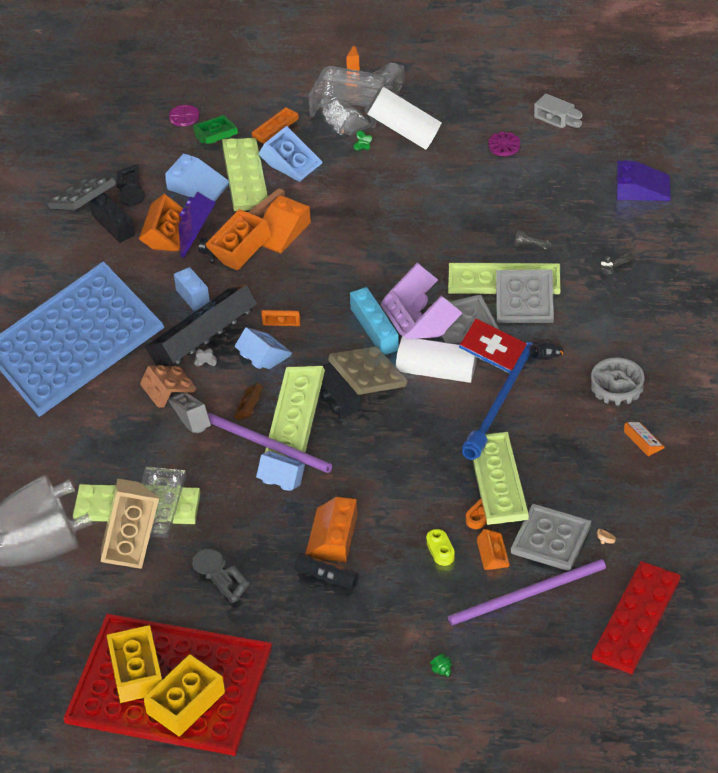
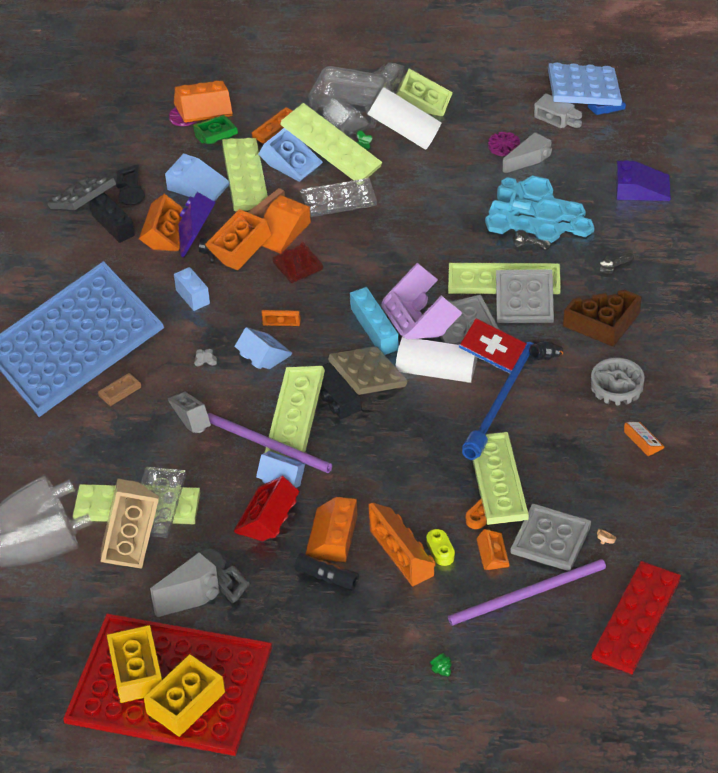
(119, 389): none -> medium nougat plate
(162, 380): nougat bracket -> none
(186, 587): none -> light grey slope
(201, 325): black brick -> none
(202, 101): none -> orange slope
(248, 401): reddish brown plate -> none
(267, 510): none -> red slope
(297, 263): none -> clear red plate
(331, 143): none -> yellowish green plate
(339, 197): none -> clear plate
(353, 59): orange slope -> none
(400, 544): none -> orange slope
(424, 93): none -> yellowish green slope
(528, 153): none -> light grey slope
(546, 211): none -> medium azure piece
(584, 84): none -> light blue plate
(601, 109): none -> blue plate
(603, 315): none -> reddish brown brick

